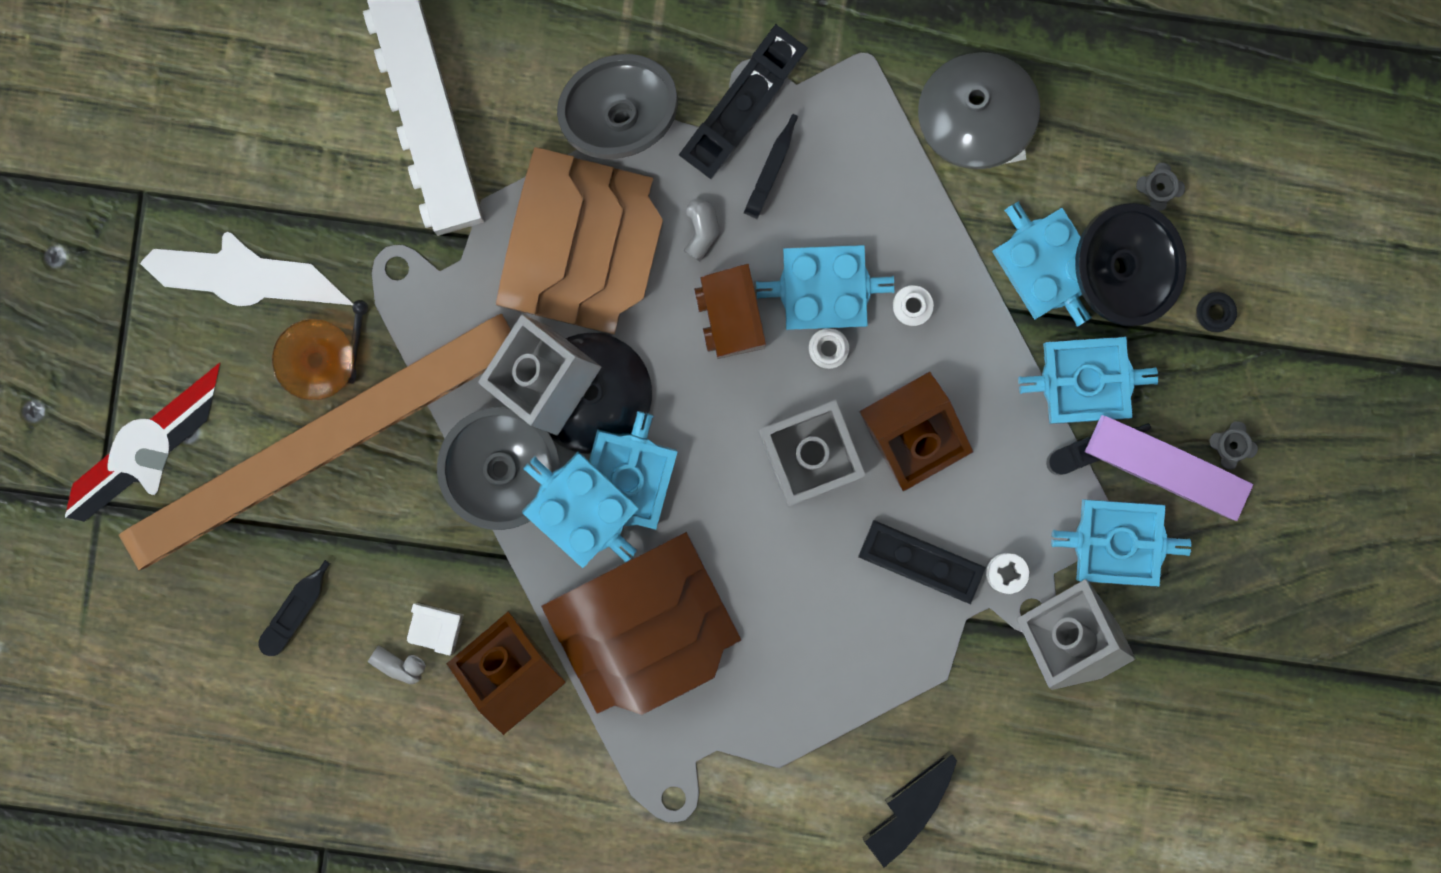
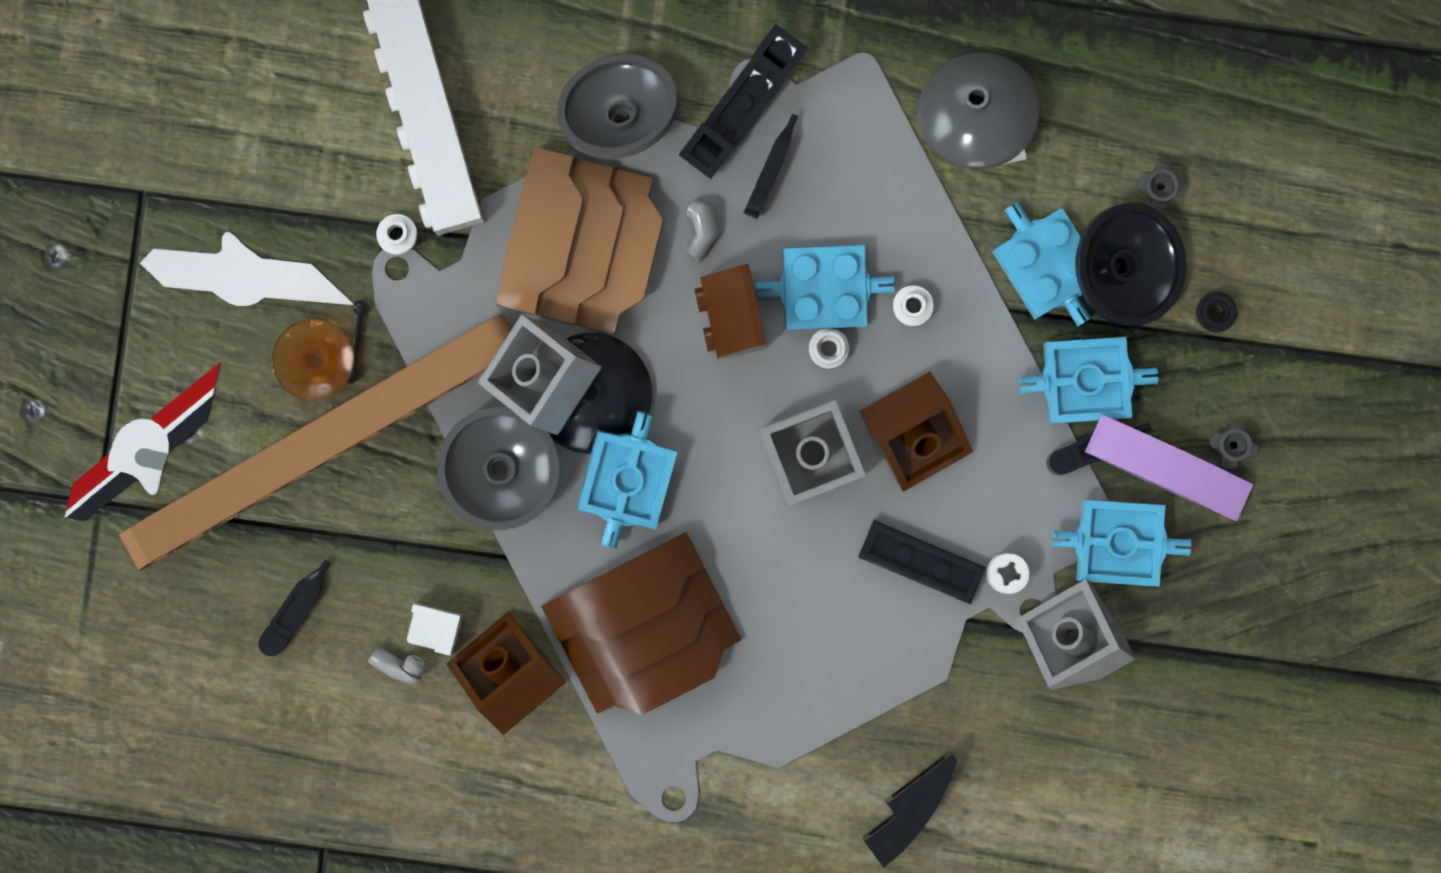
(399, 246): none -> white plate
(580, 509): medium azure plate -> none

